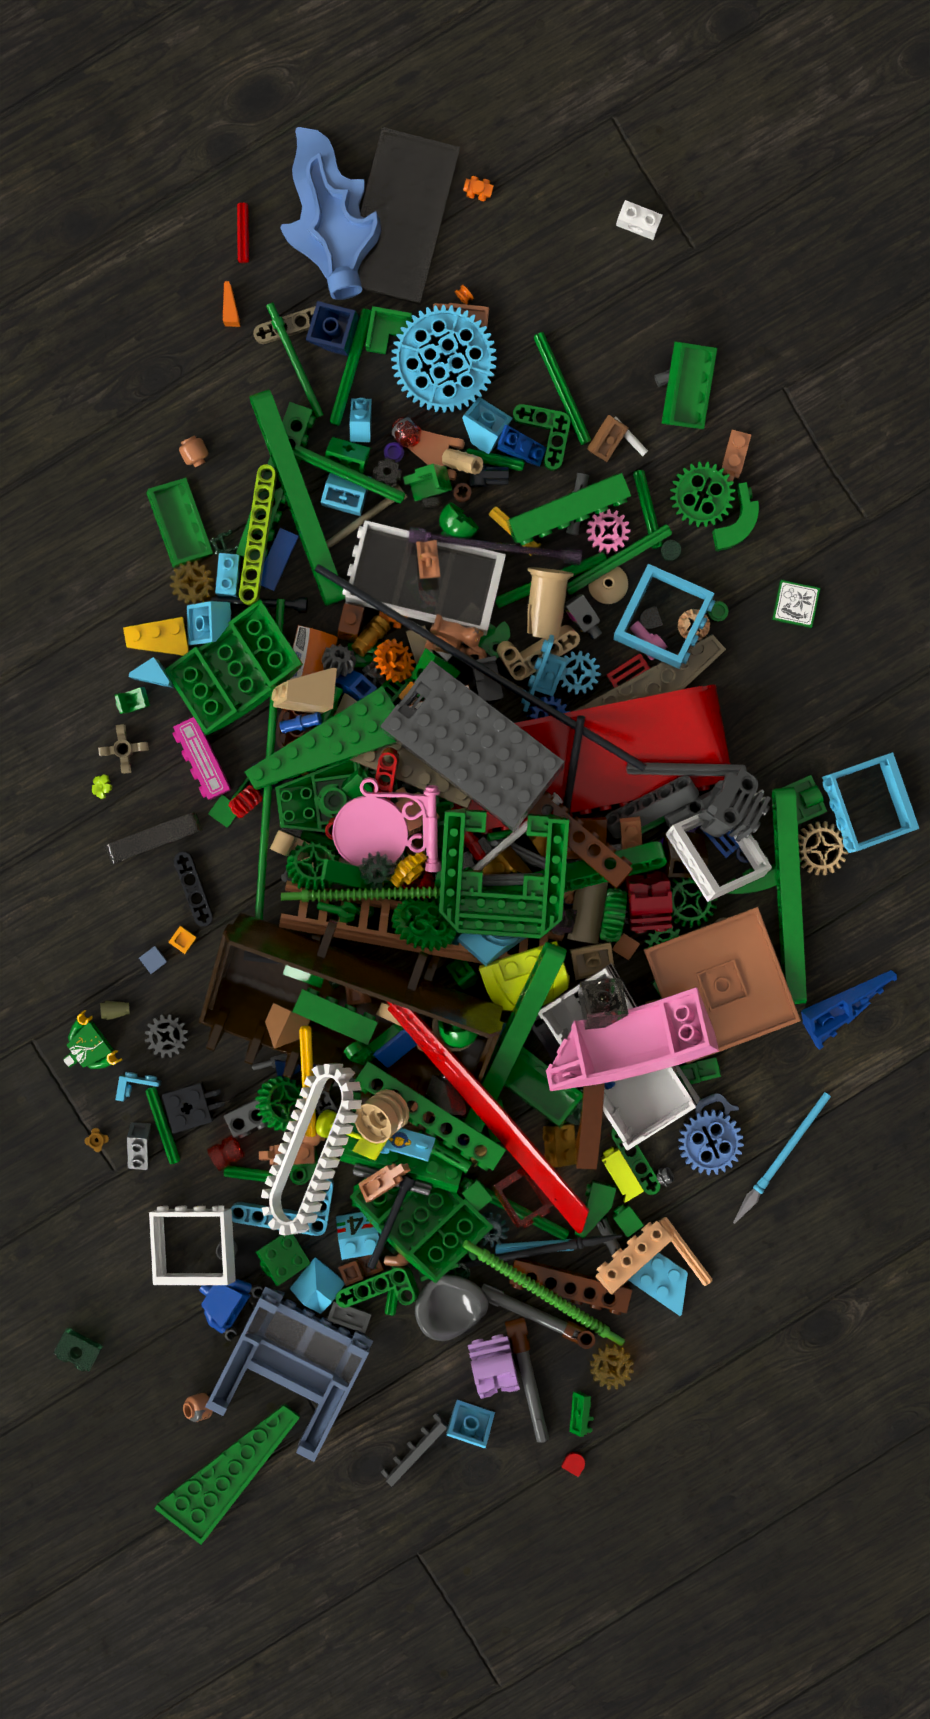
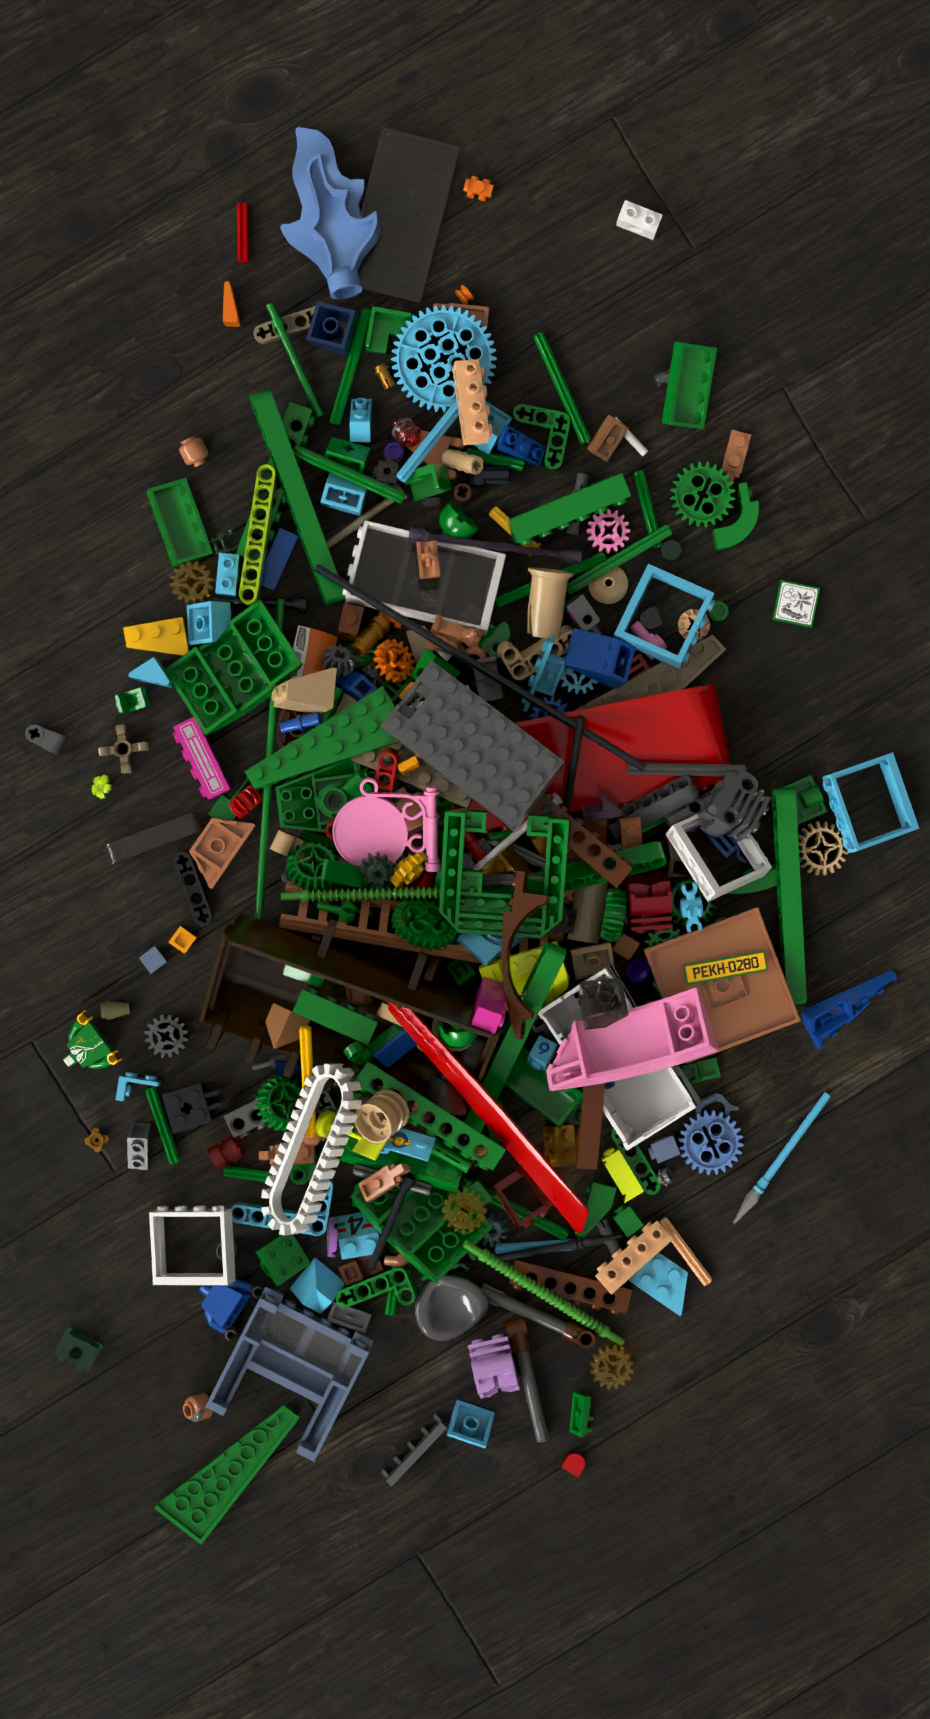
(47, 740): none -> dark grey piece
(219, 846): none -> nougat wing
(332, 1236): none -> medium lavender tile
(384, 376): none -> pearl gold pin
(409, 765): none -> light orange tile
(428, 443): none -> medium azure axle
(456, 1213): none -> clear yellow gear
(471, 402): none -> light nougat brick
(489, 1005): none -> dark pink brick
(522, 906): none -> reddish brown slope
(542, 1053): none -> medium azure brick
(600, 657): none -> blue slope
(606, 809): none -> slope
(638, 971): none -> dark purple cone
(663, 1148): none -> sand blue brick
(691, 907): none -> medium azure pin
(725, 967): none -> tile

